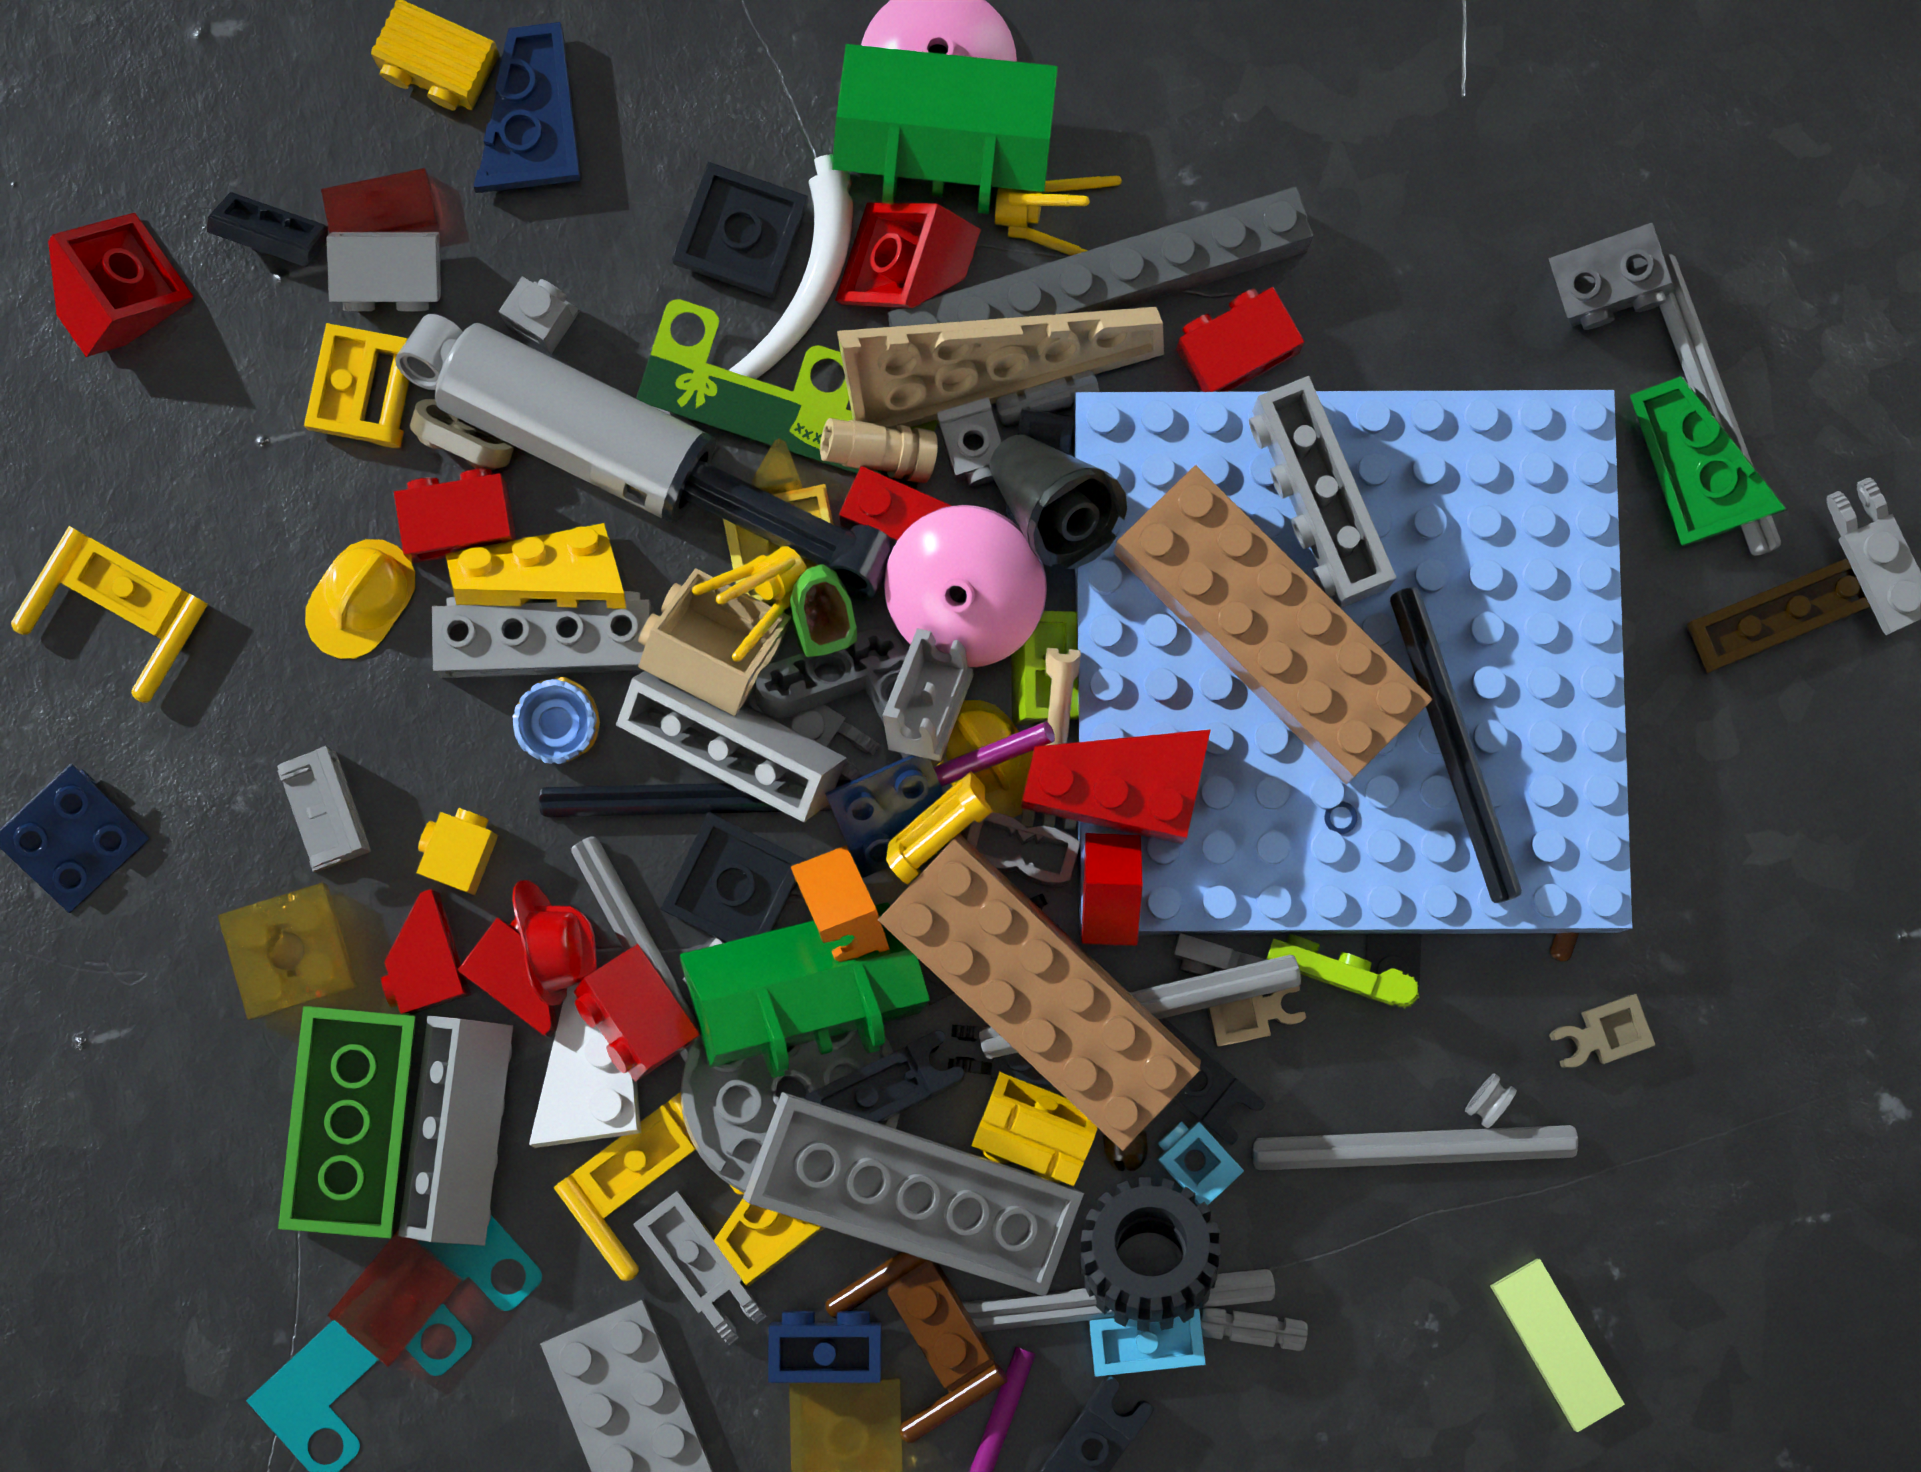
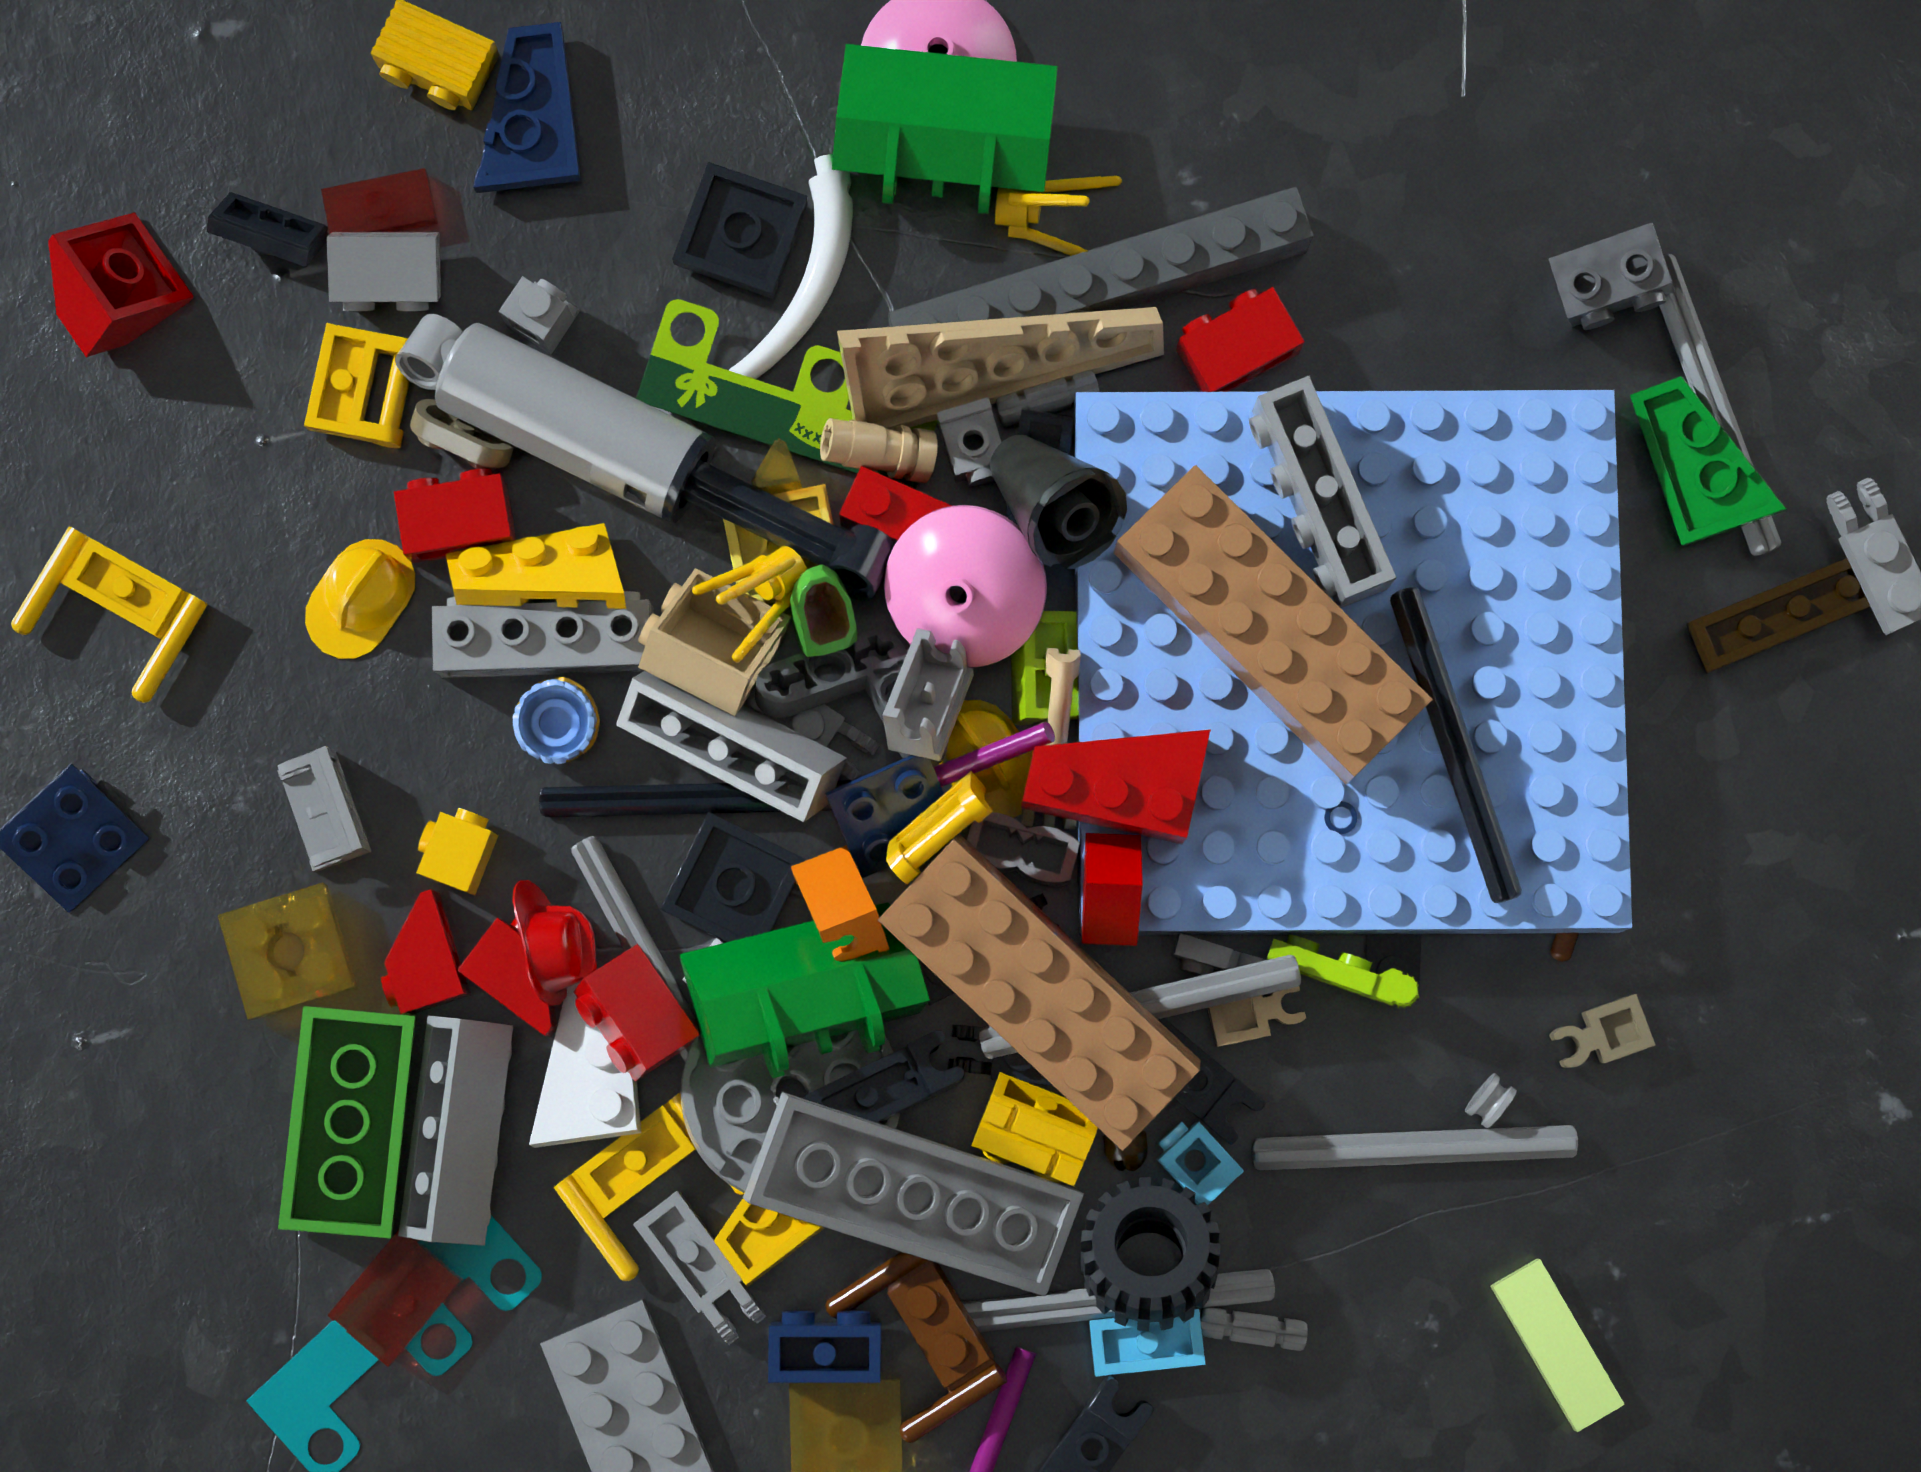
(906, 255): red slope -> none

